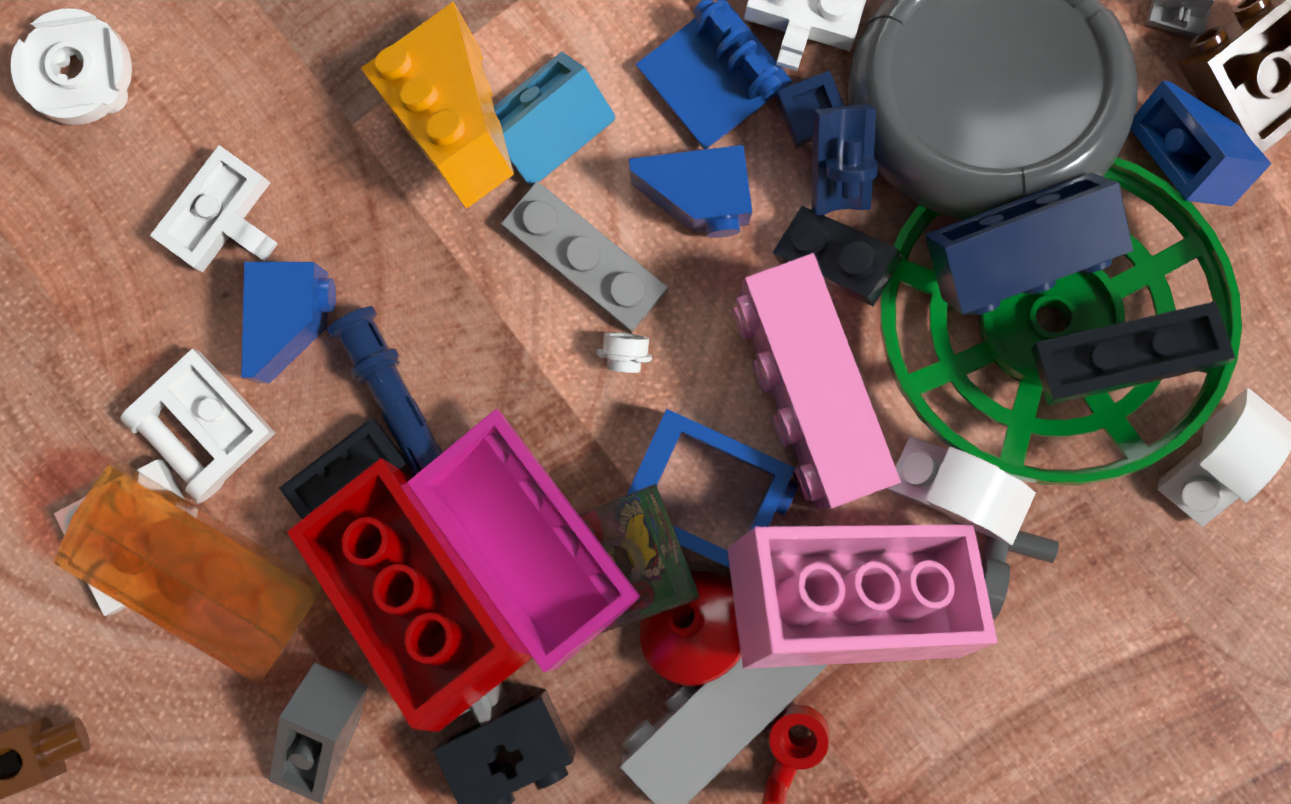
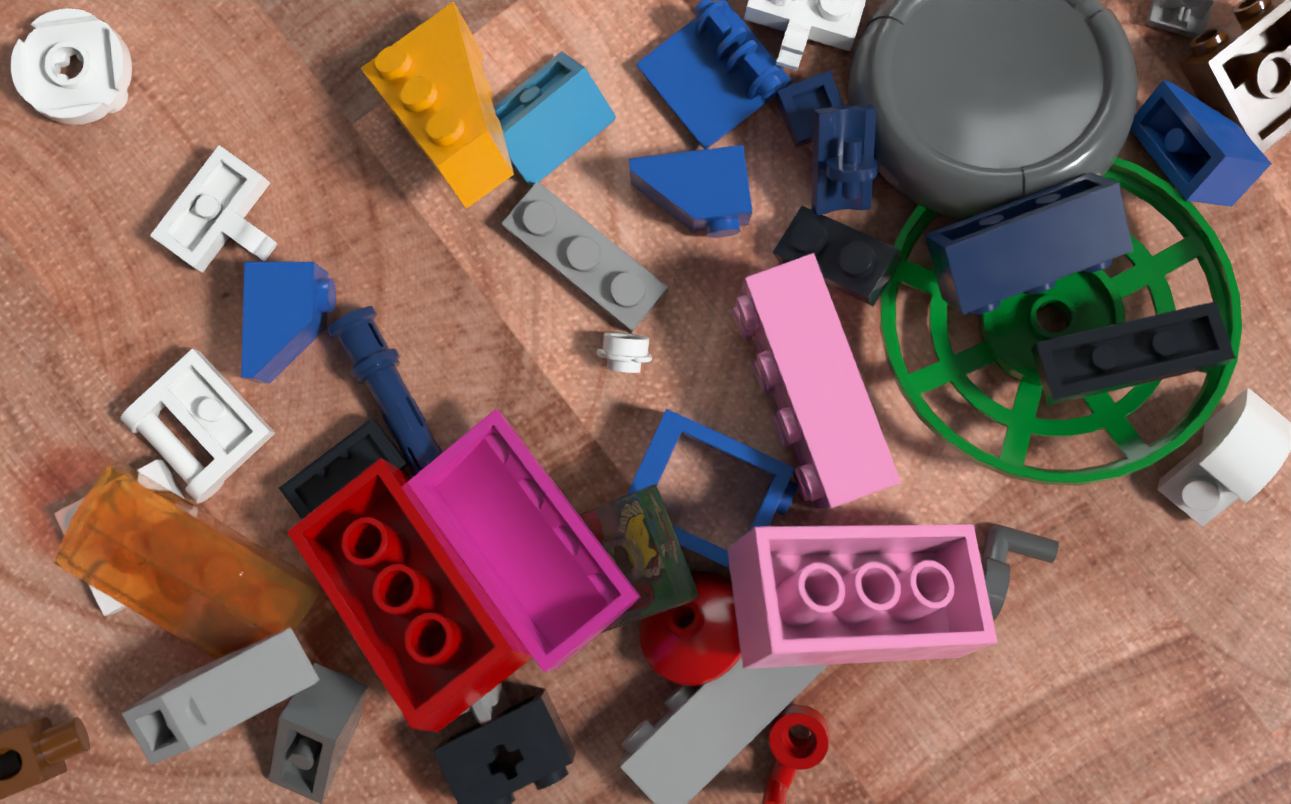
(219, 695): none -> light grey slope
(963, 489): white brick -> none

